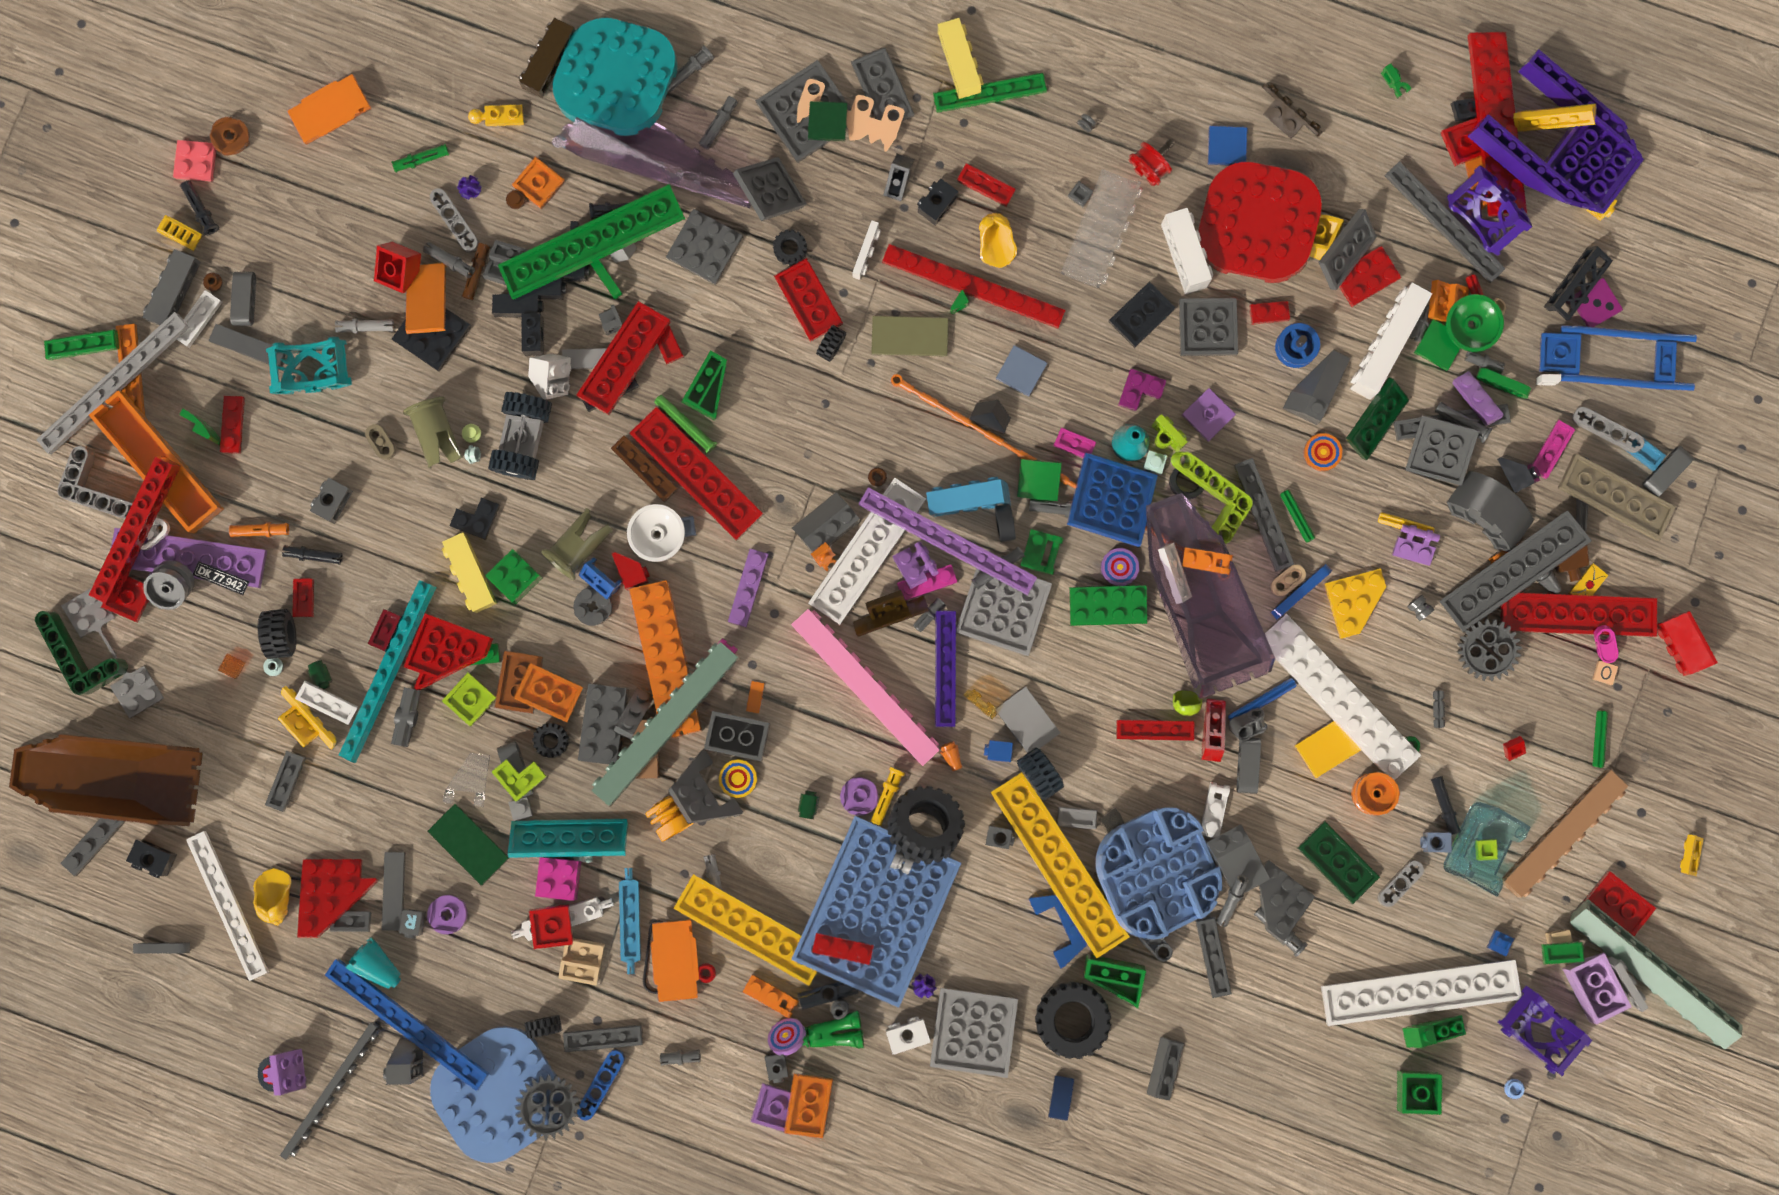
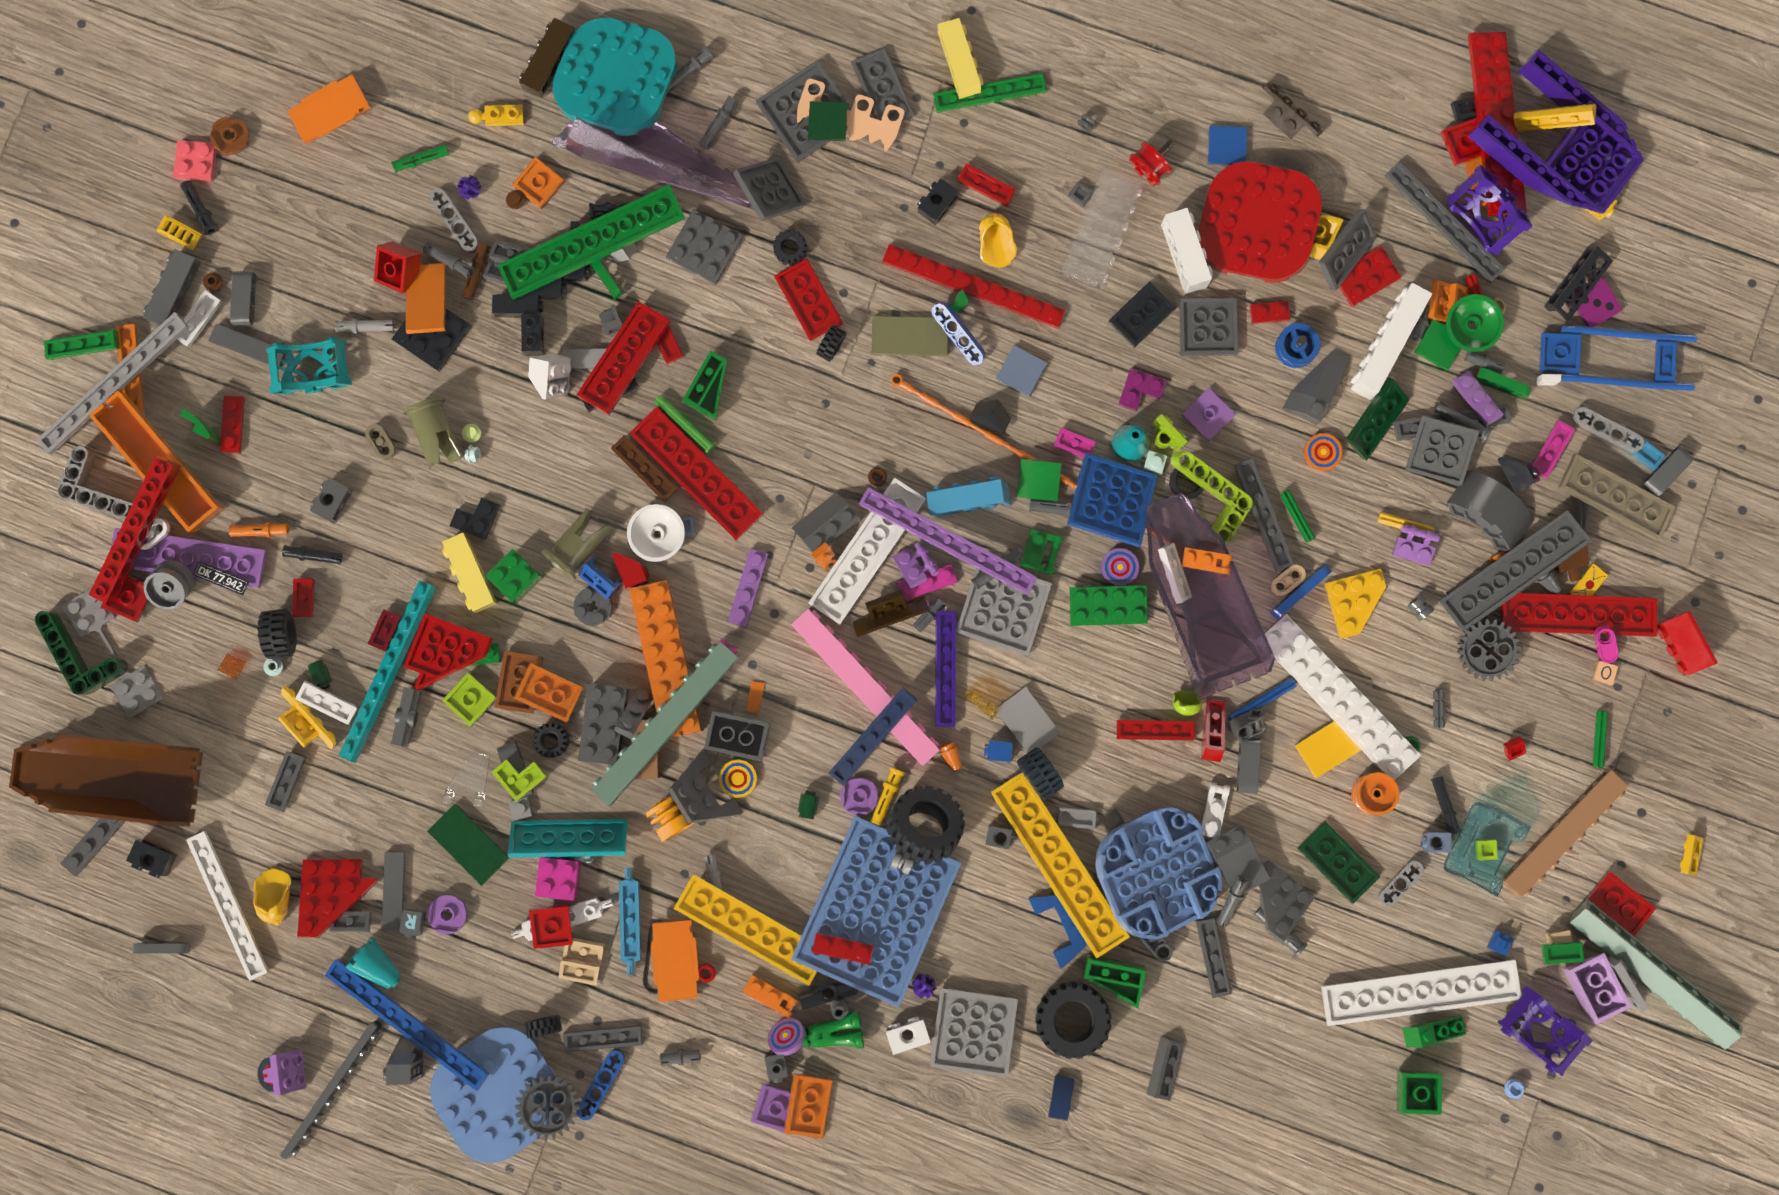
(520, 435): black plate -> none
(867, 250): white plate -> none
(873, 736): none -> dark blue plate
(898, 177): black slope -> none
(955, 335): none -> beam
(1005, 522): black tyre -> none
(1392, 77): green plate -> none

